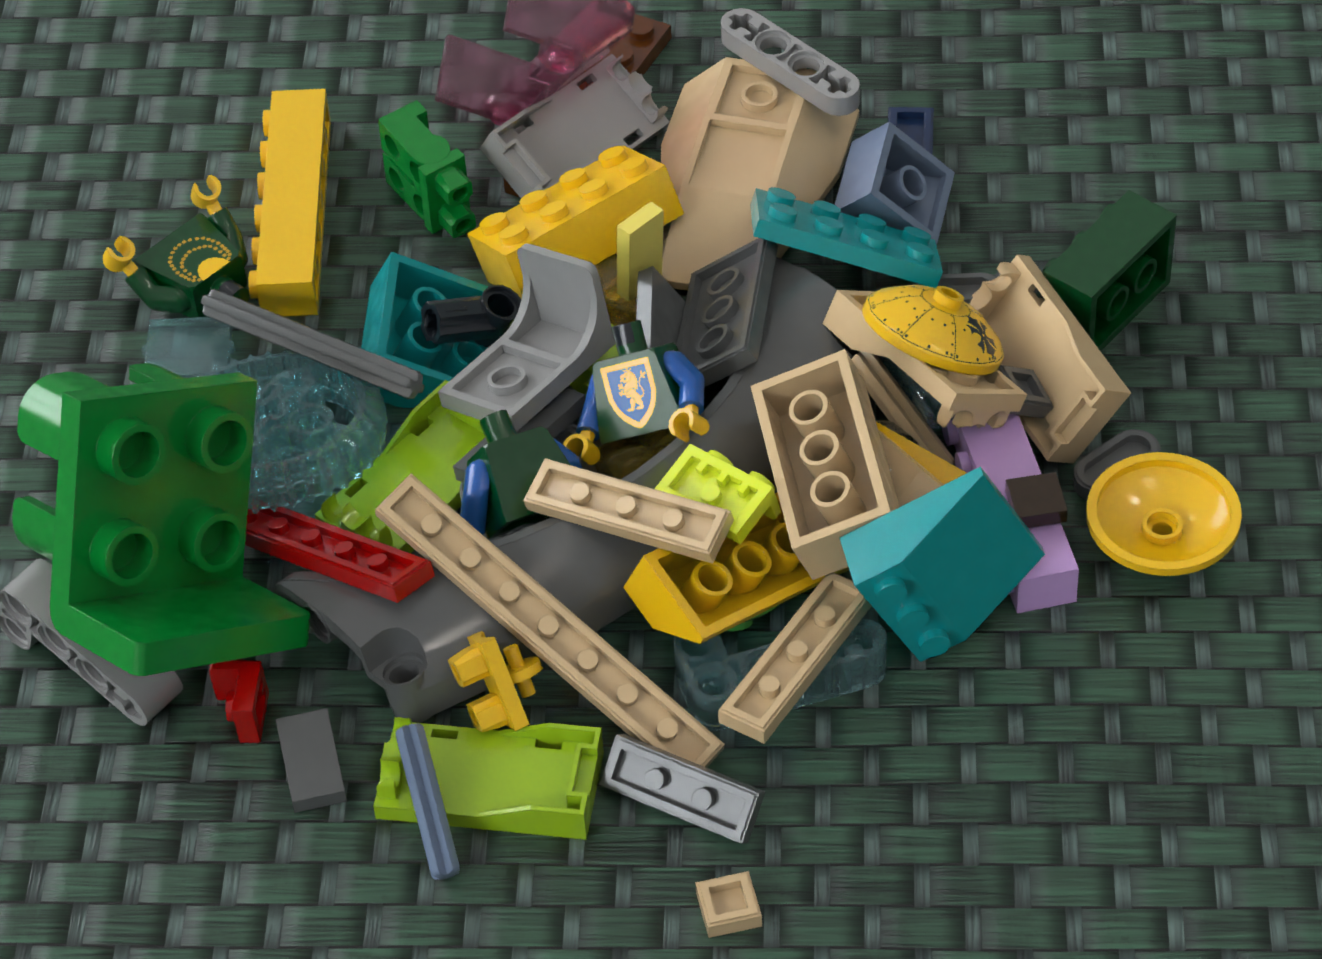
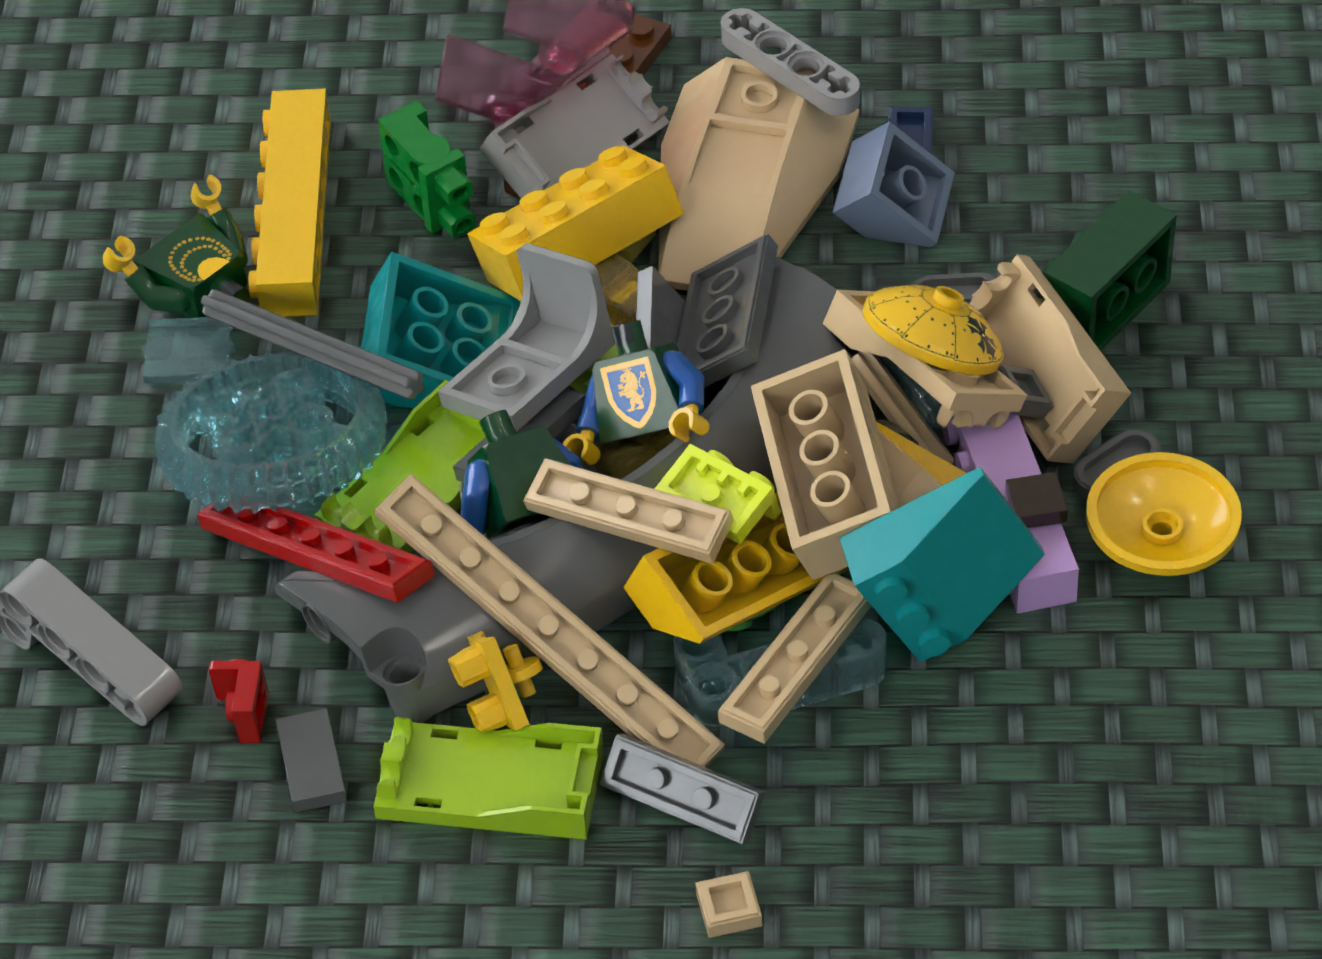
(151, 519): green piece -> none
(427, 801): sand blue axle -> none
(471, 318): black piece -> none
(639, 247): light yellow tile -> none
(845, 238): teal plate -> none

